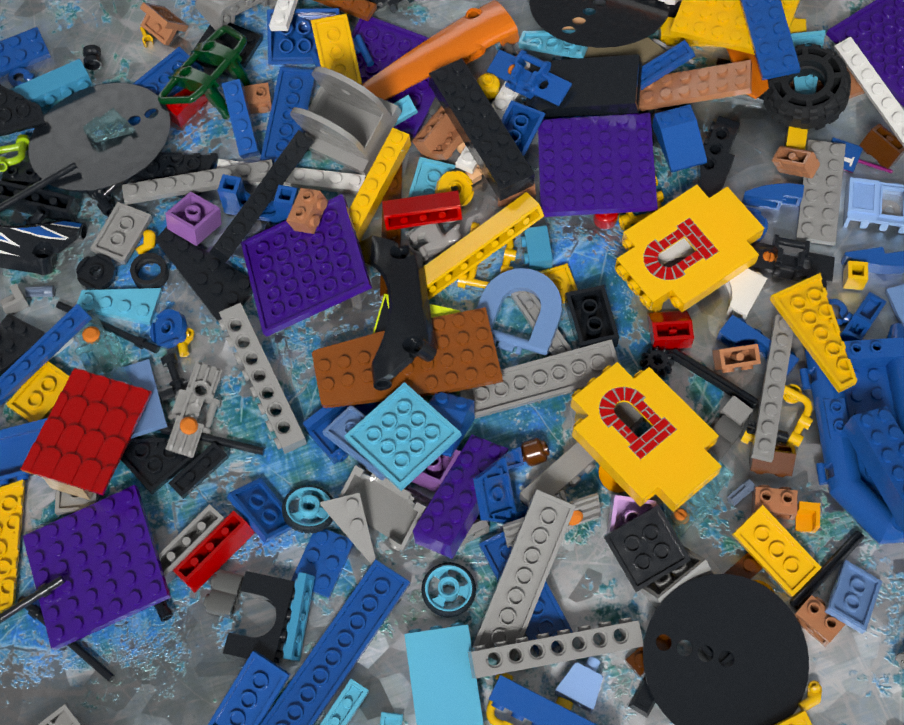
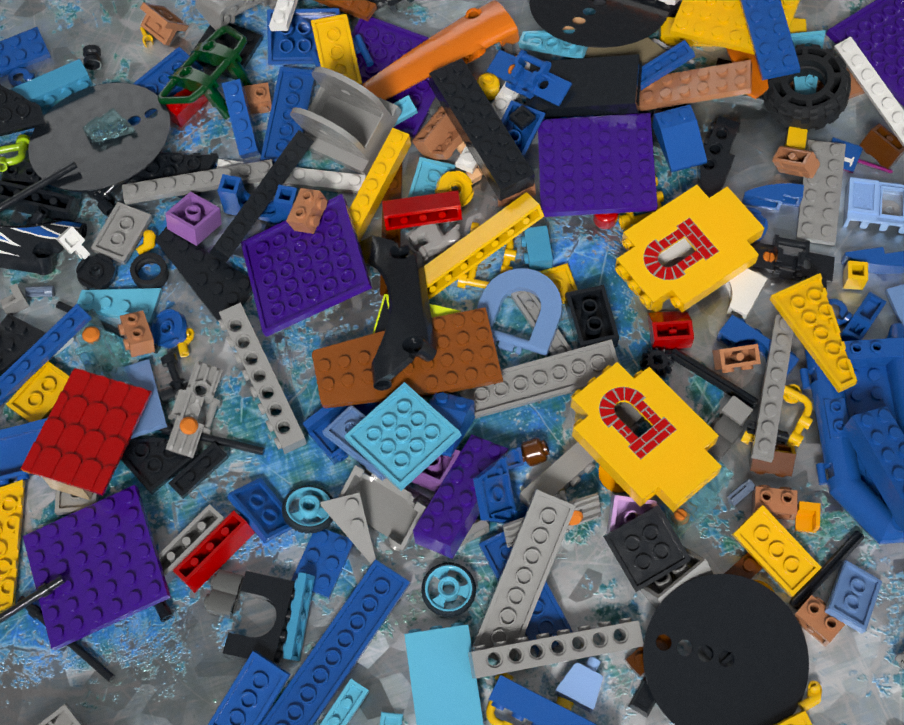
(72, 241): none -> white plate
(136, 333): none -> nougat brick
(522, 117): none -> black tile

